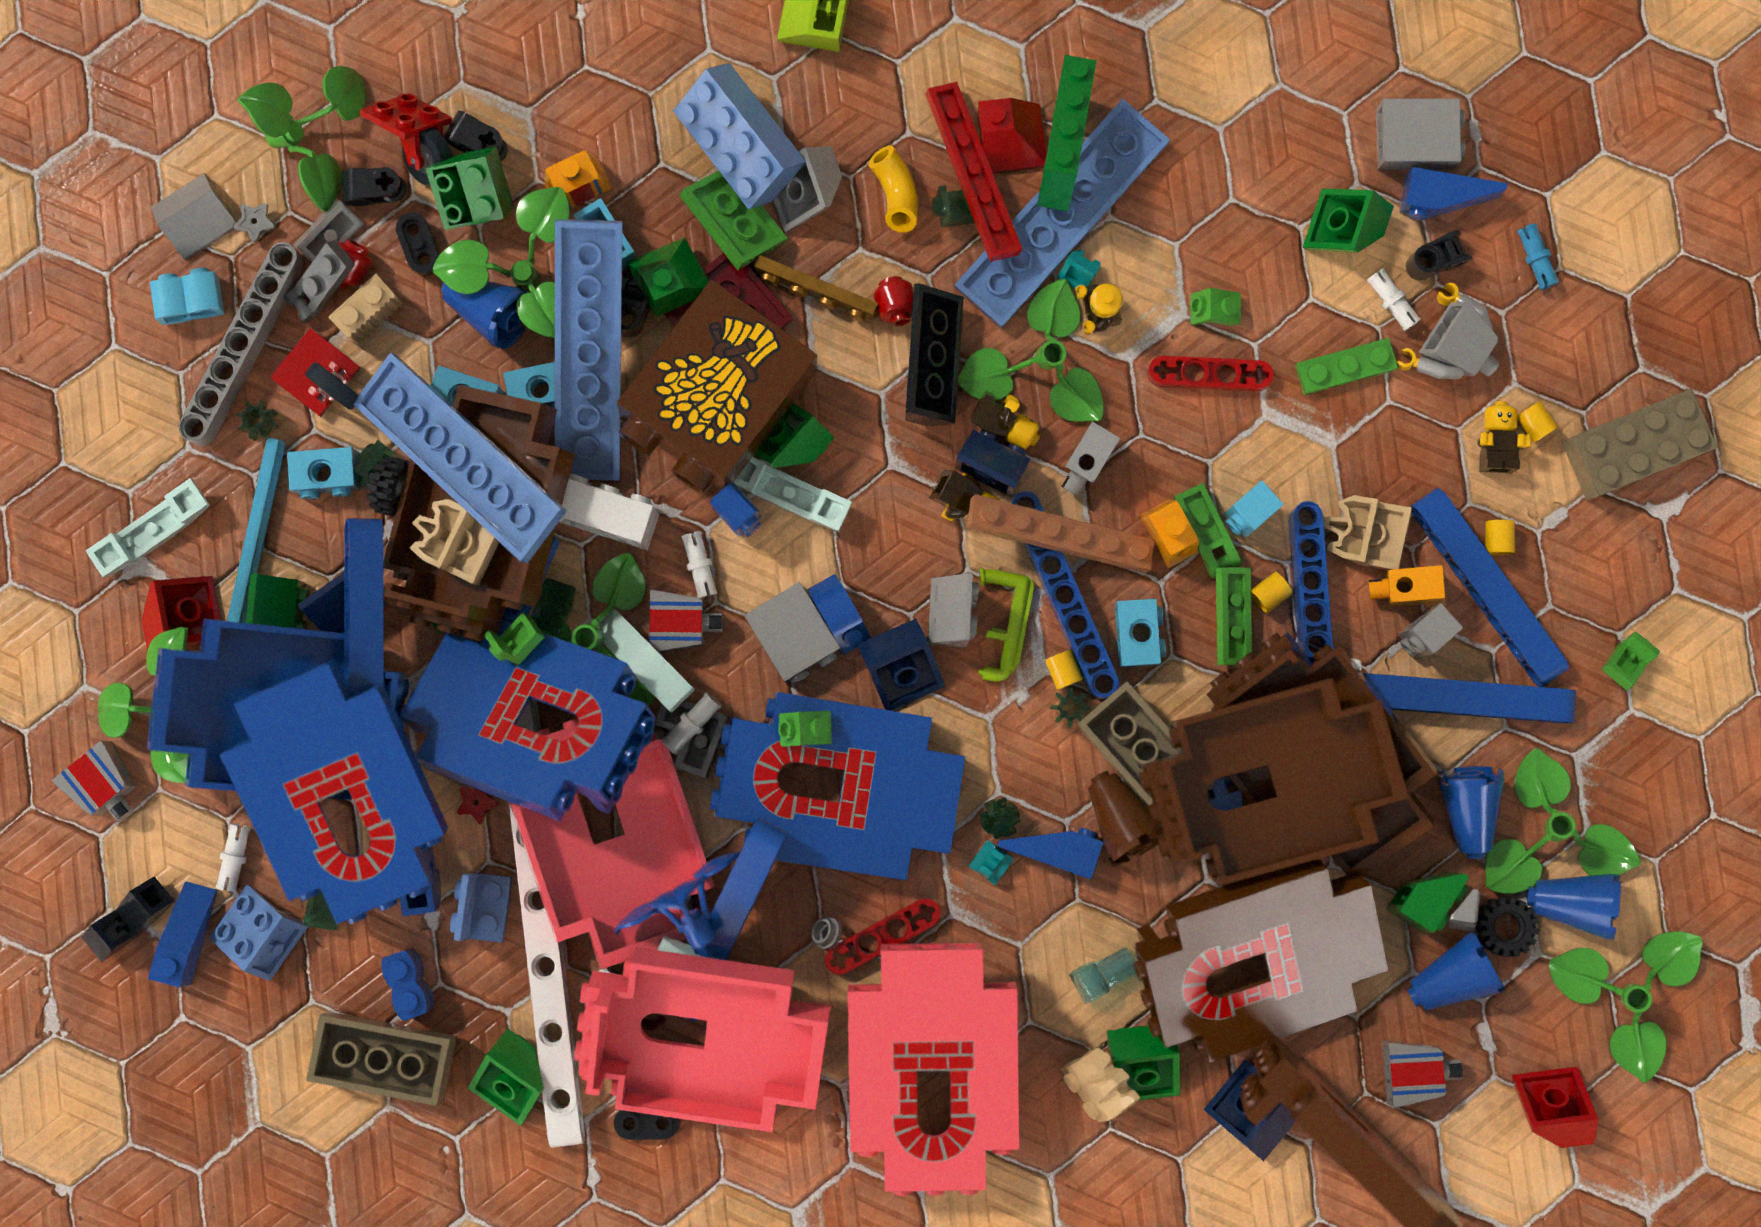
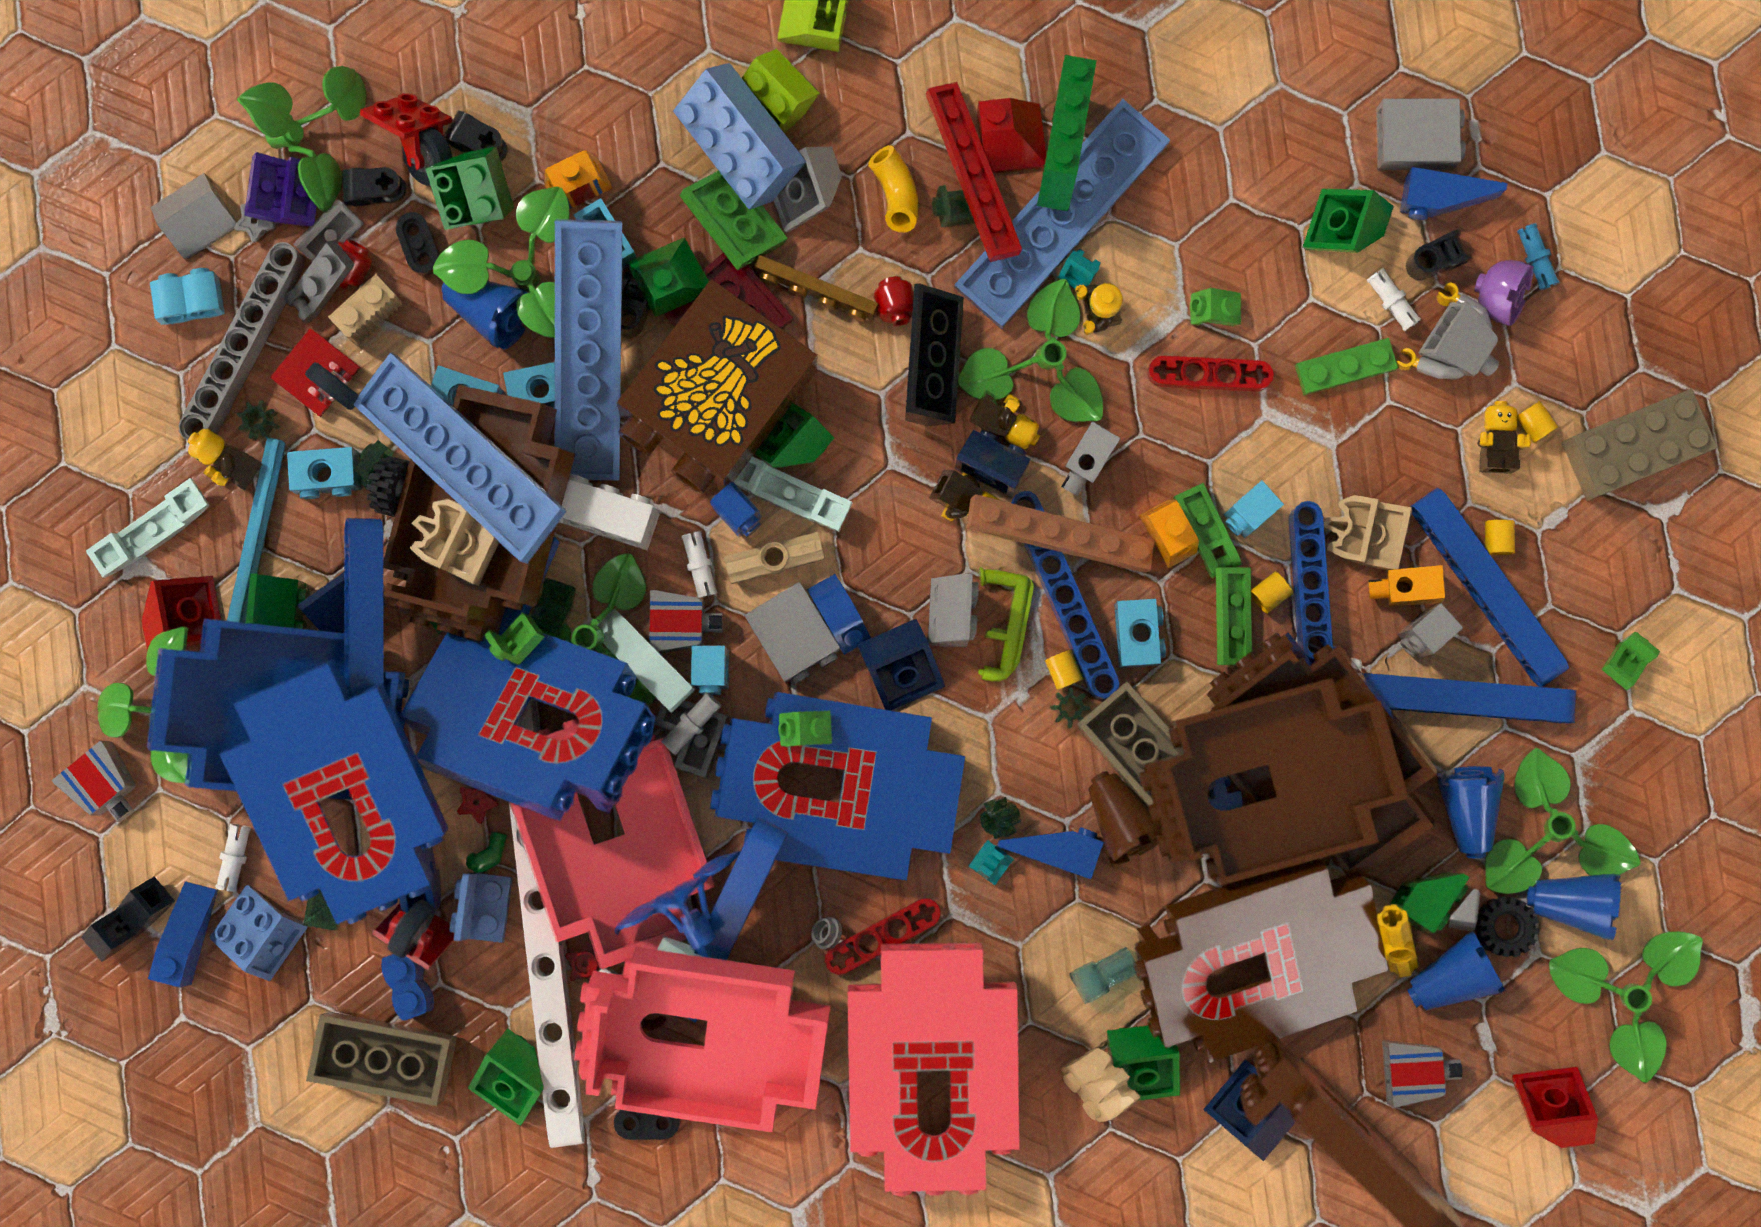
(226, 459): none -> piece
(277, 192): none -> dark purple slope
(416, 933): none -> plate
(488, 857): none -> green arm
(576, 960): none -> red plate
(710, 669): none -> medium azure brick
(753, 563): none -> tan piece
(780, 88): none -> lime slope
(1397, 940): none -> yellow piece
(1503, 290): none -> medium lavender cylinder

